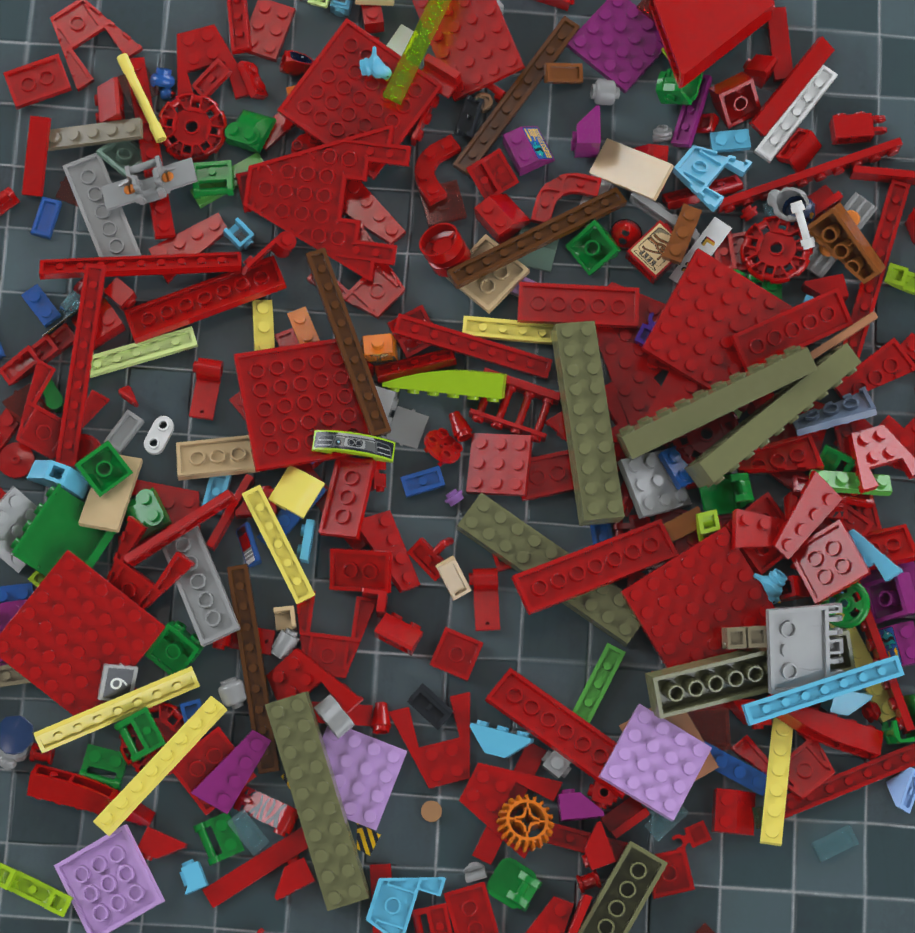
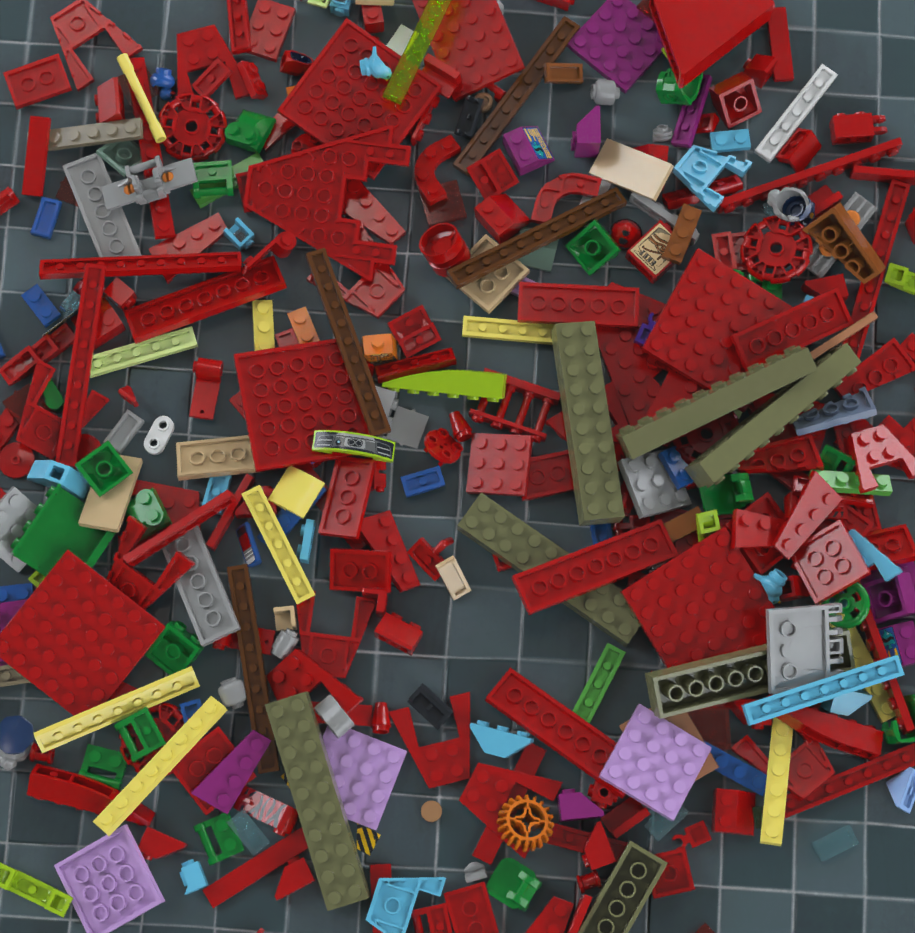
(116, 681): piece -> none
(454, 497): medium lavender plate -> none
(456, 654): red plate -> none
(472, 346): red plate -> none
(485, 598): red door -> none
(556, 764): light grey brick -> none
(707, 242): white sticker -> none
(744, 637): dark tan hips -> none
(749, 212): red plate -> none
(791, 86): red tile -> none
(797, 208): white bar -> none
(871, 711): red plate -> none

